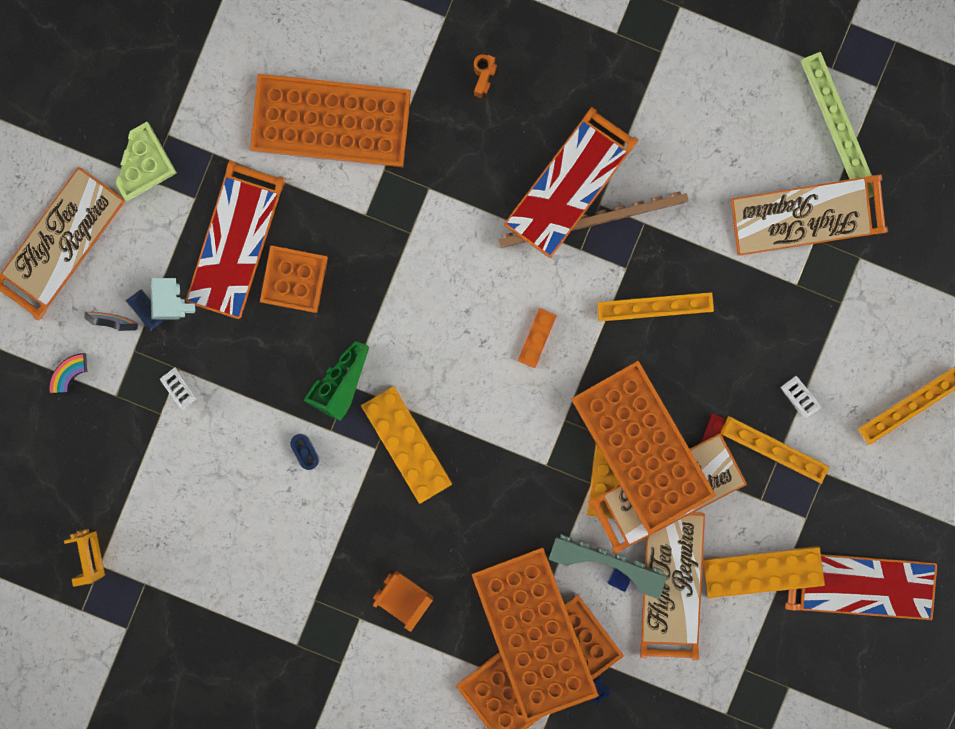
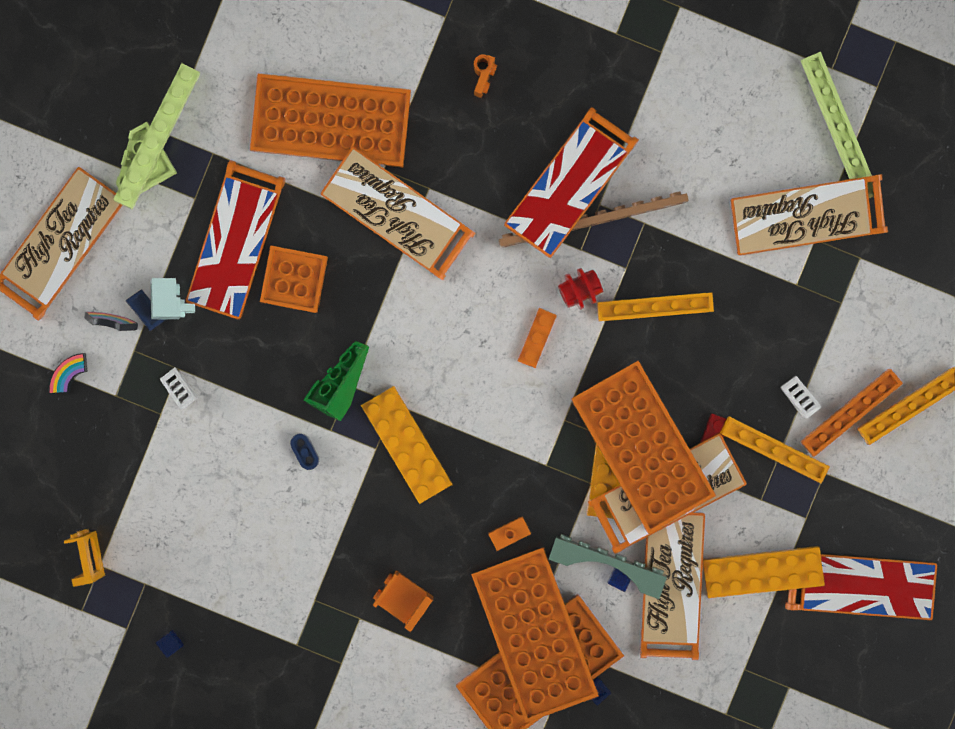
(157, 136): none -> yellowish green plate
(169, 644): none -> clear blue tile
(395, 211): none -> flag
(509, 533): none -> orange plate
(581, 288): none -> red piece
(851, 412): none -> orange plate

